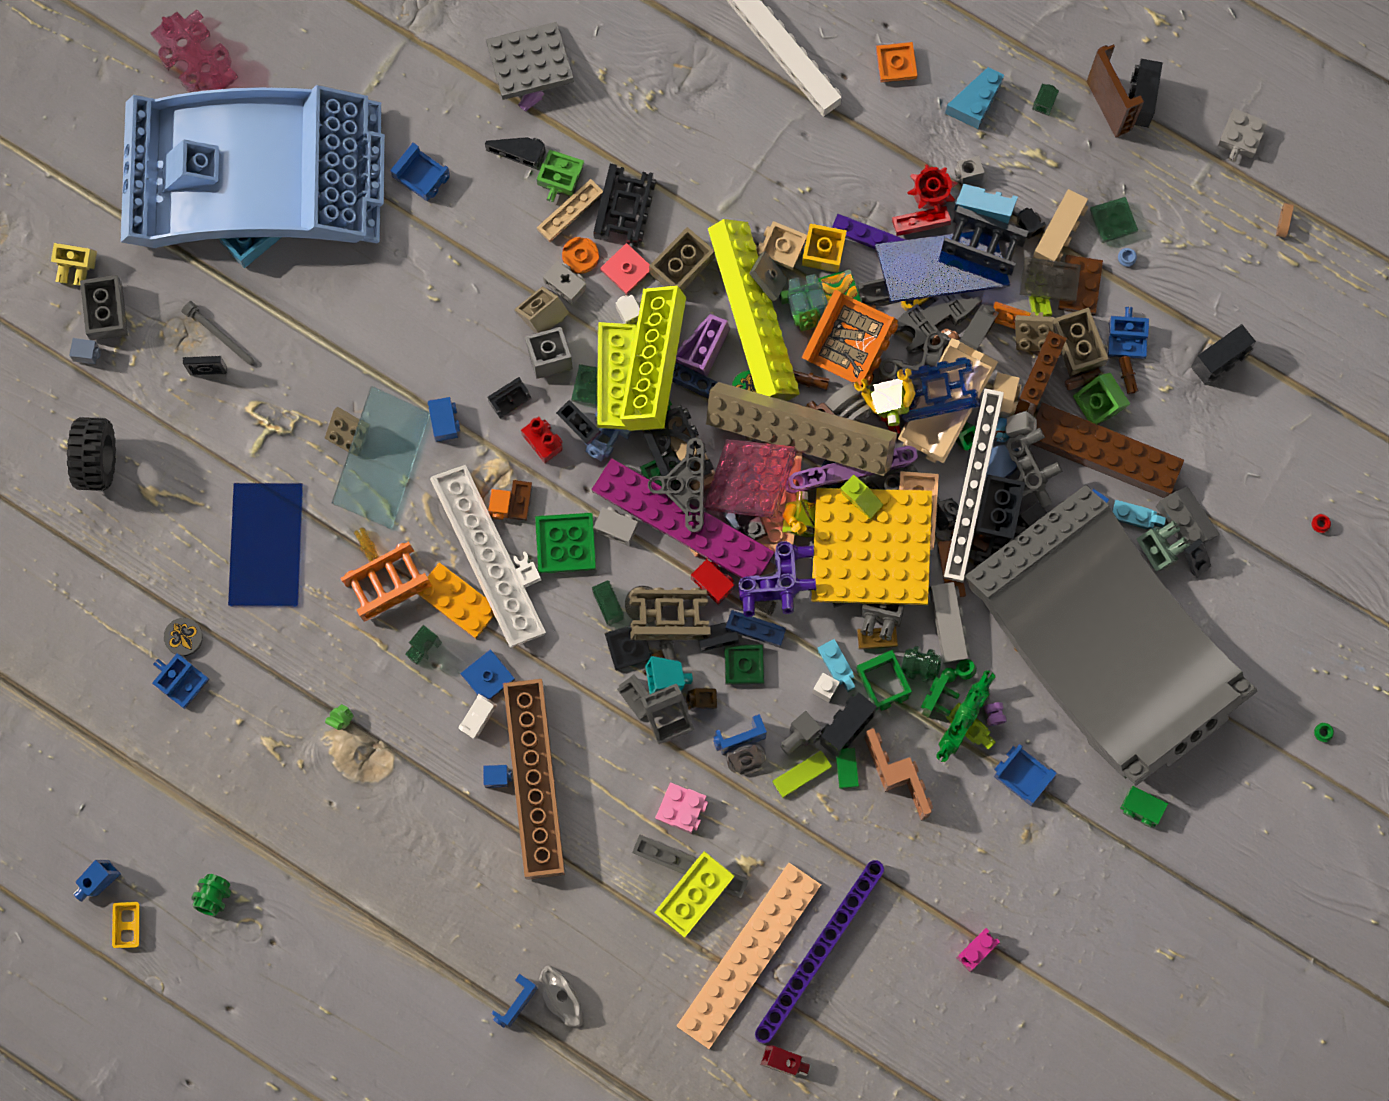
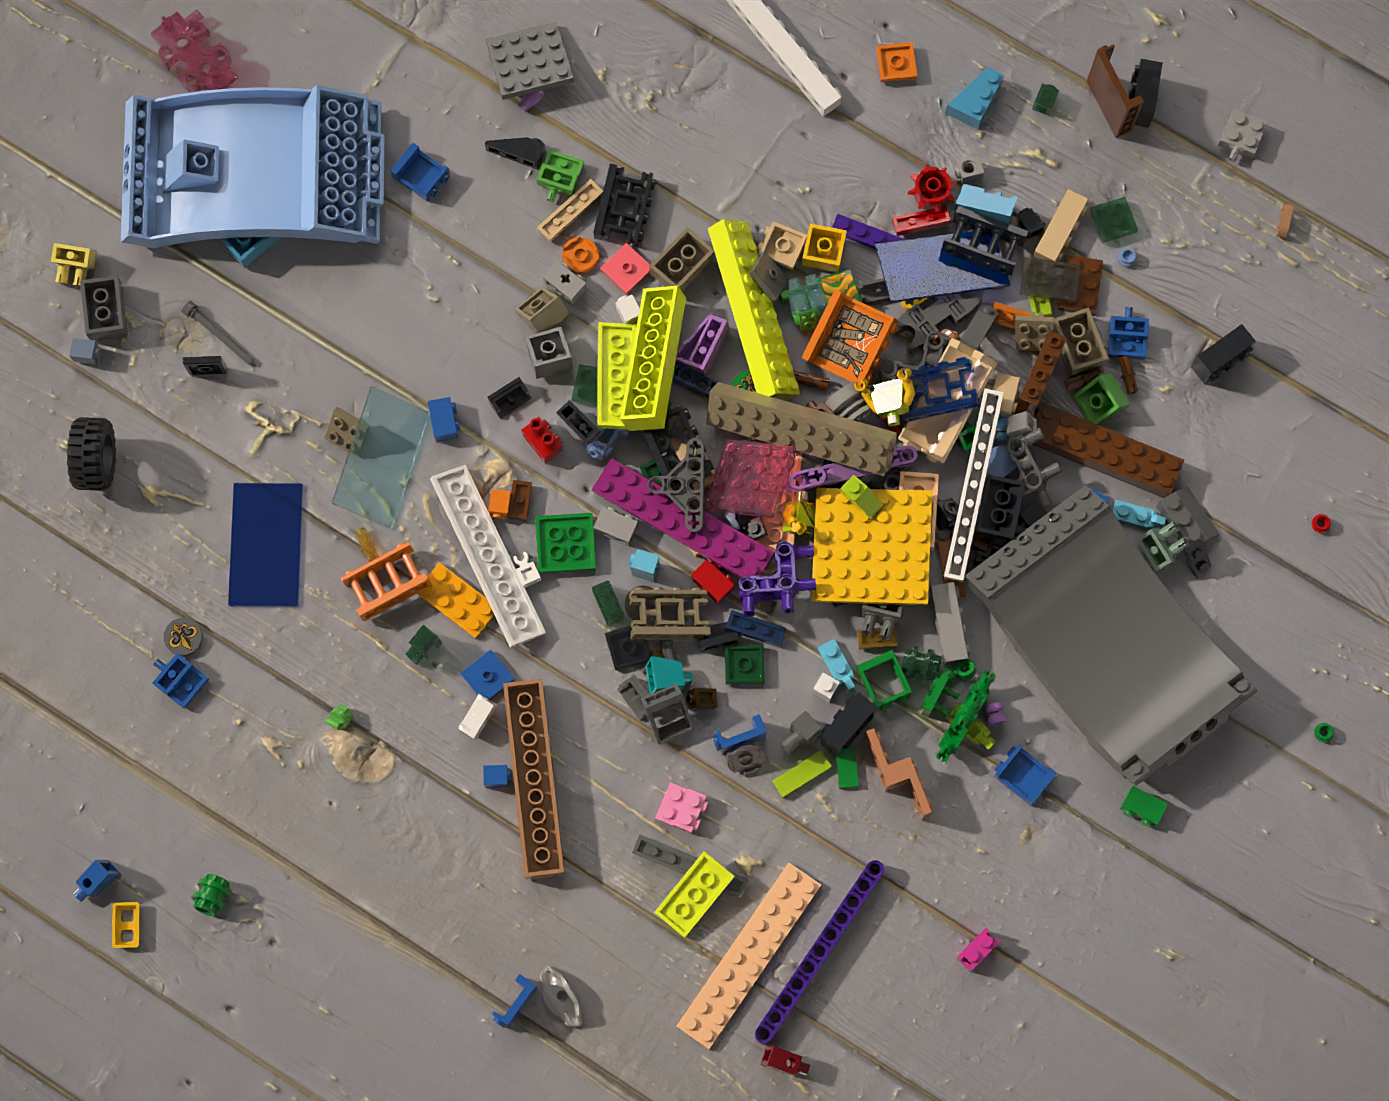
(644, 565): none -> medium azure brick

